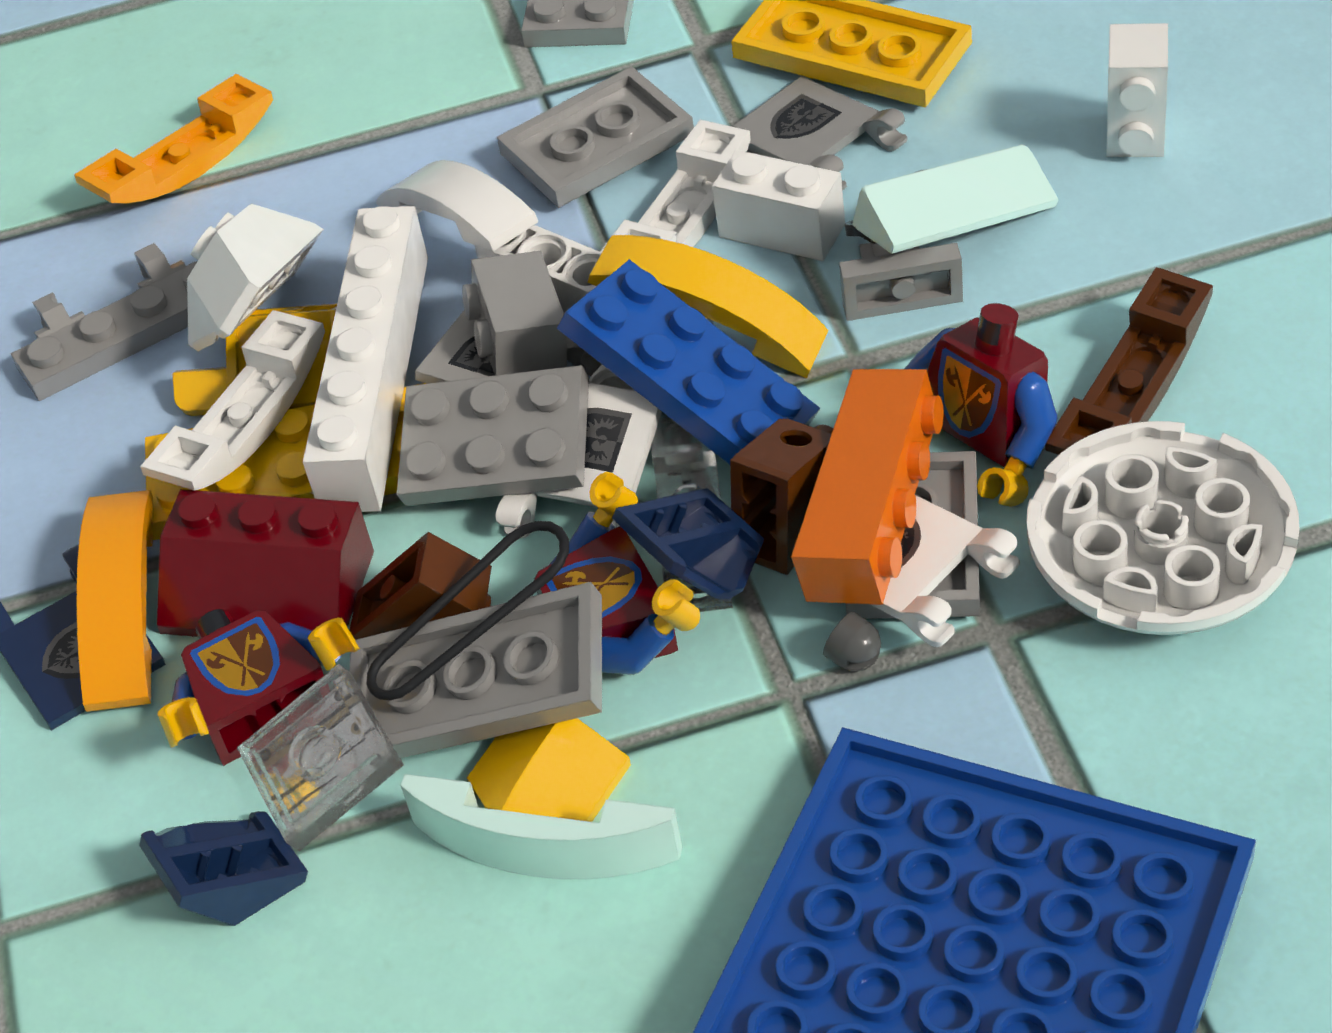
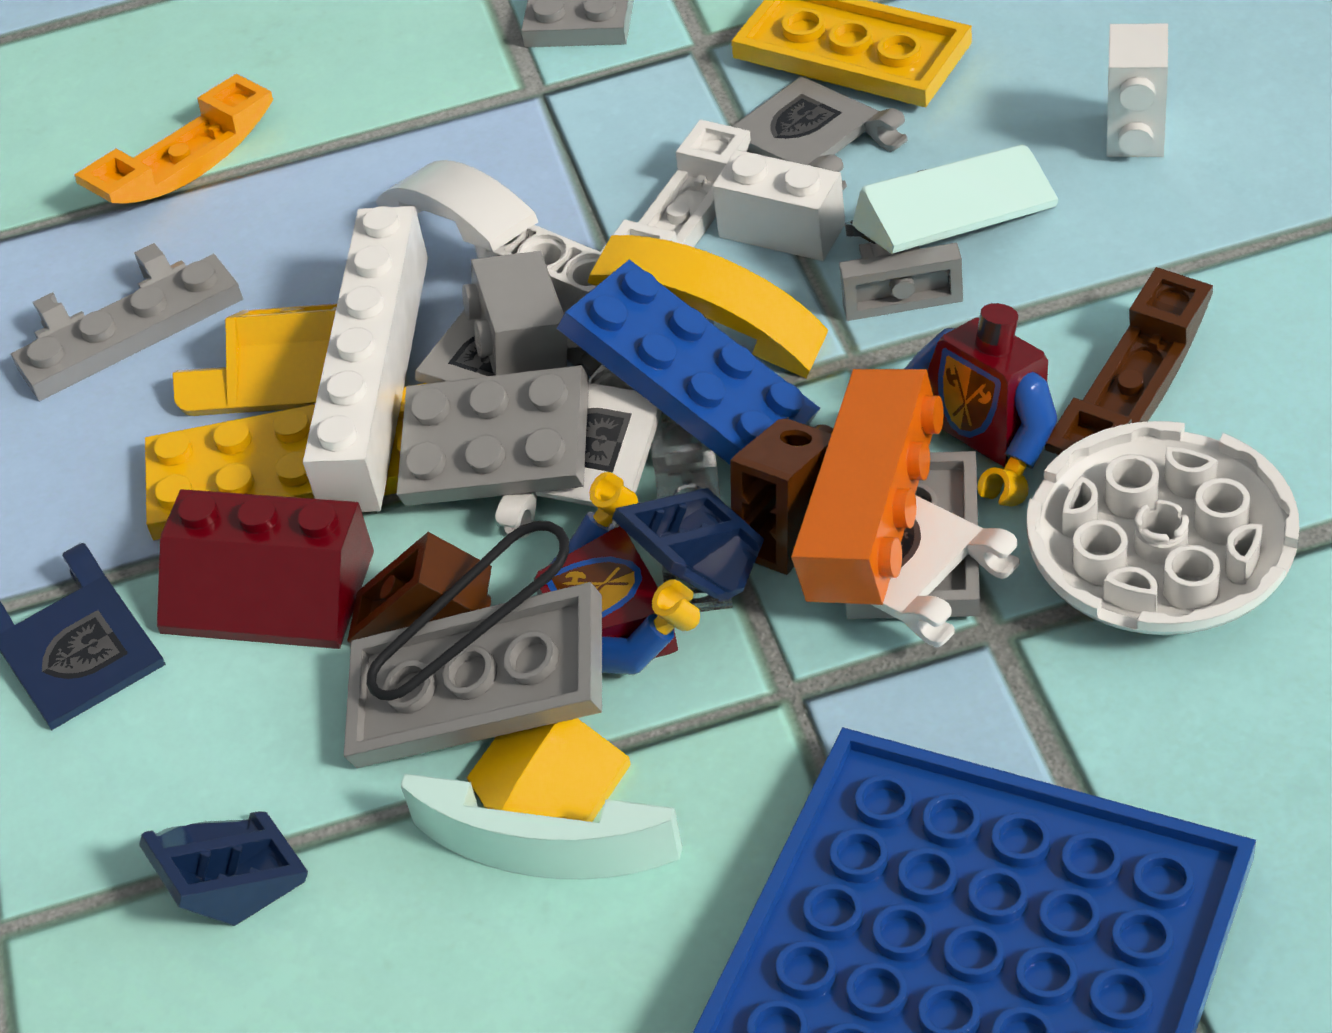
(112, 601): light orange slope -> none
(241, 268): white wedge -> none
(247, 411): white slope -> none
(247, 675): torso -> none
(319, 757): clear tile -> none
(595, 136): light grey plate -> none
(853, 643): dark grey hinge -> none

